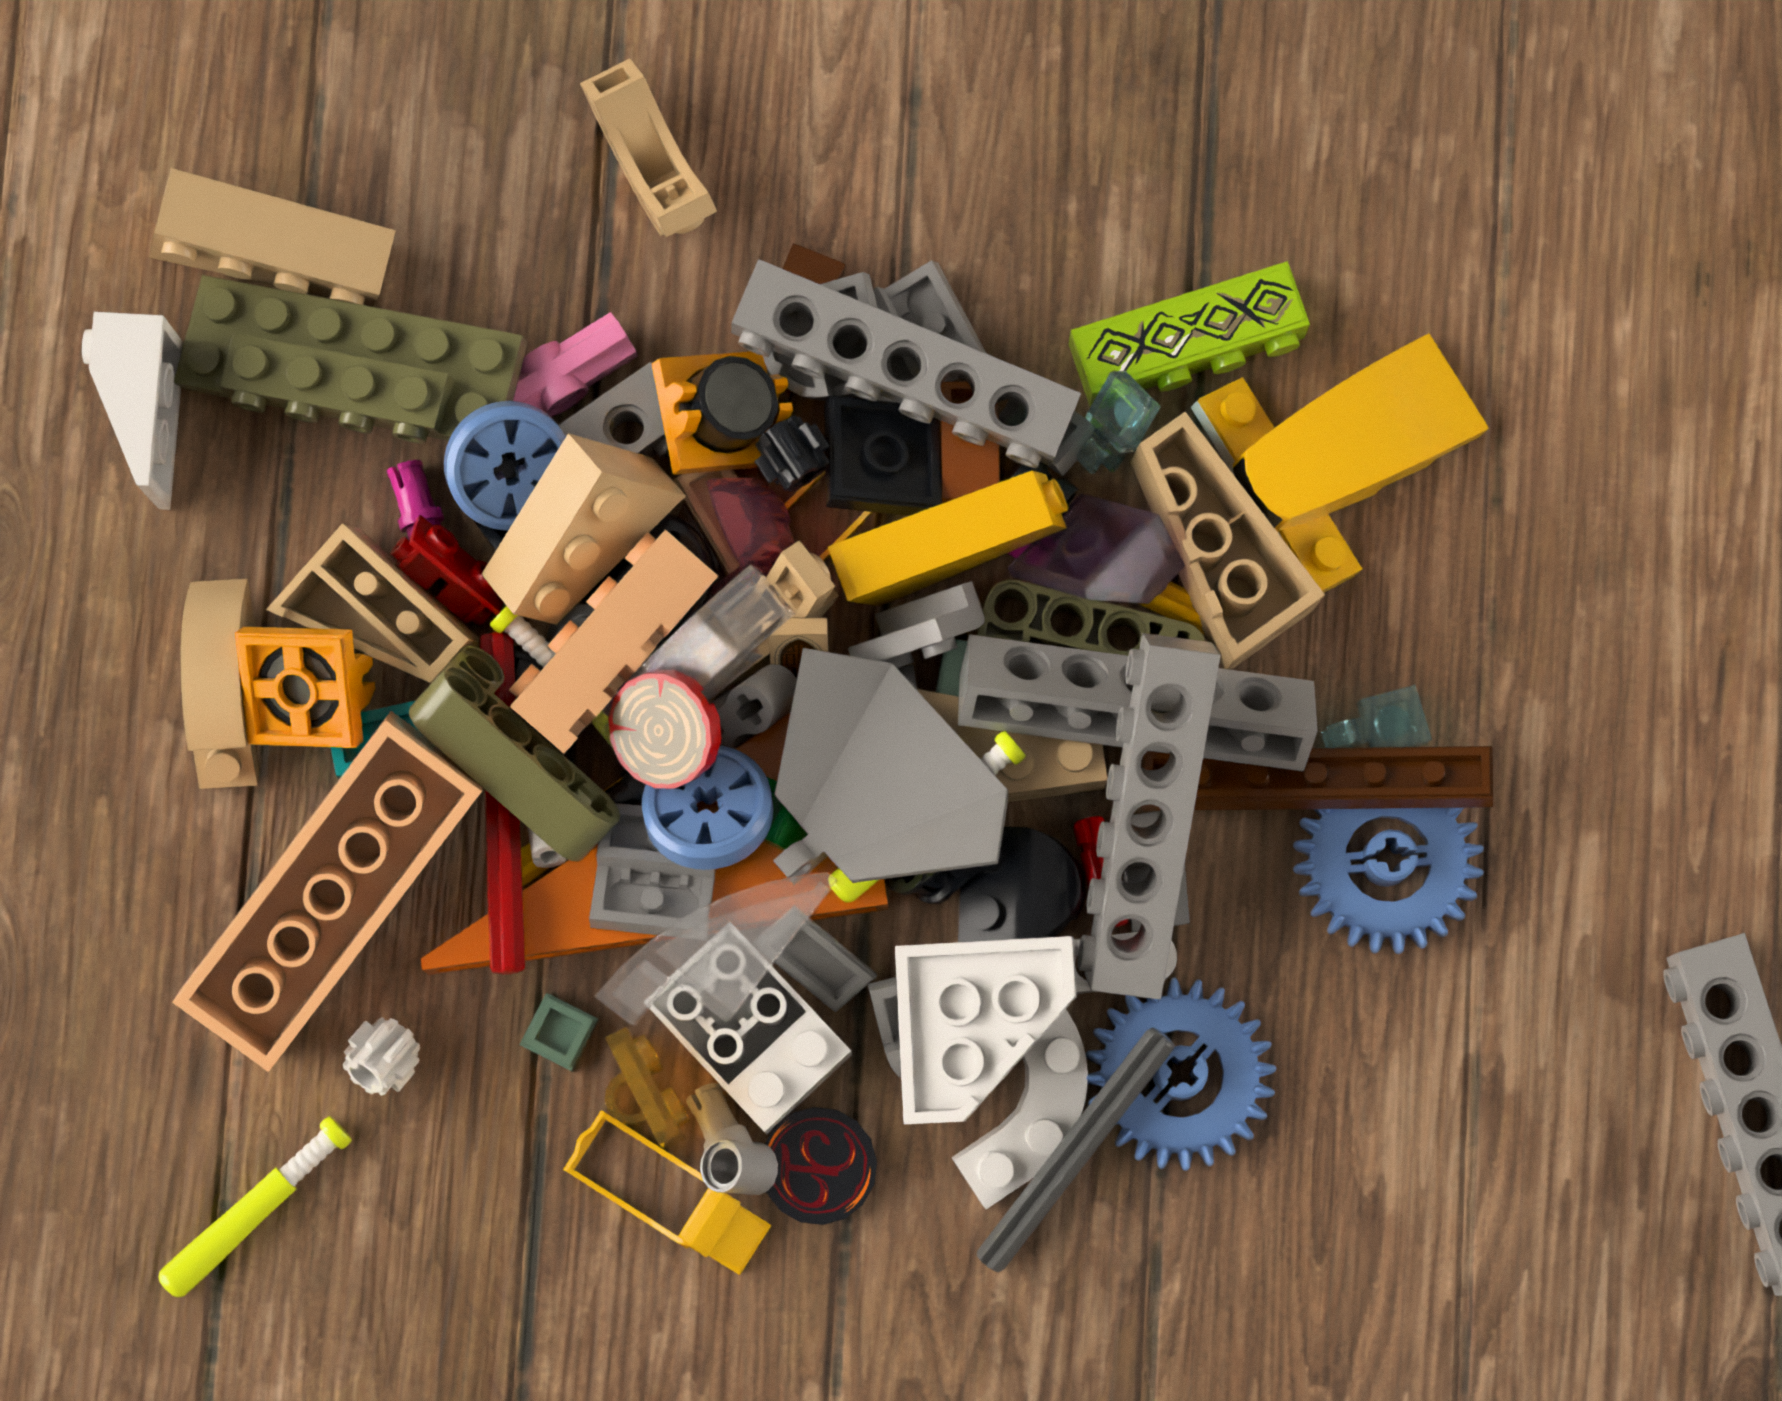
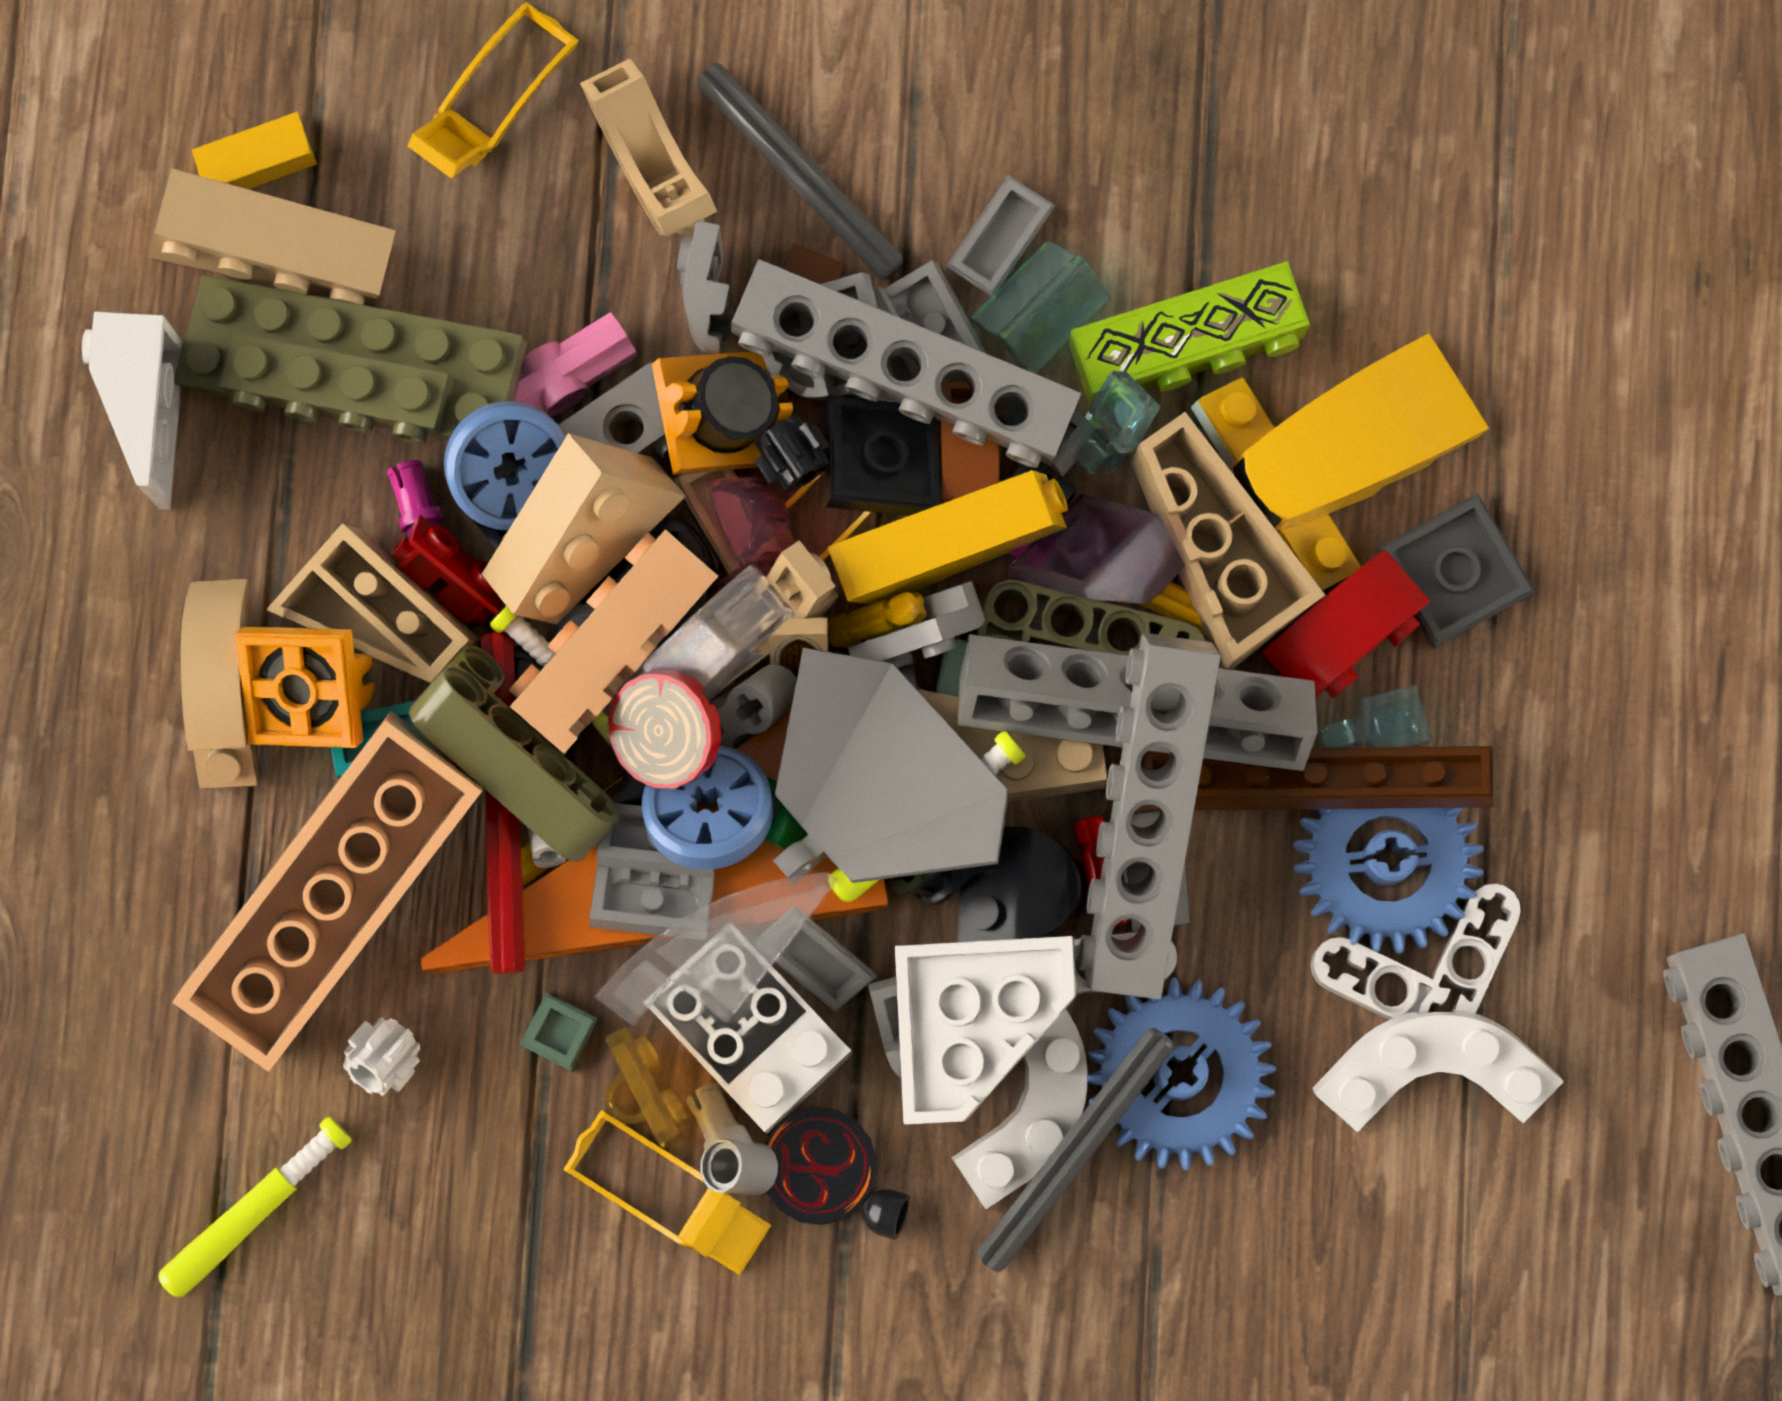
(257, 154): none -> yellow slope
(454, 142): none -> yellow piece
(705, 299): none -> light grey slope
(800, 171): none -> dark grey axle
(876, 620): none -> yellow axle
(886, 1212): none -> black hinge
(1000, 236): none -> light grey tile
(1042, 305): none -> clear light blue panel
(1349, 625): none -> red brick
(1422, 990): none -> white beam
(1431, 1044): none -> white plate
(1461, 569): none -> dark grey tile

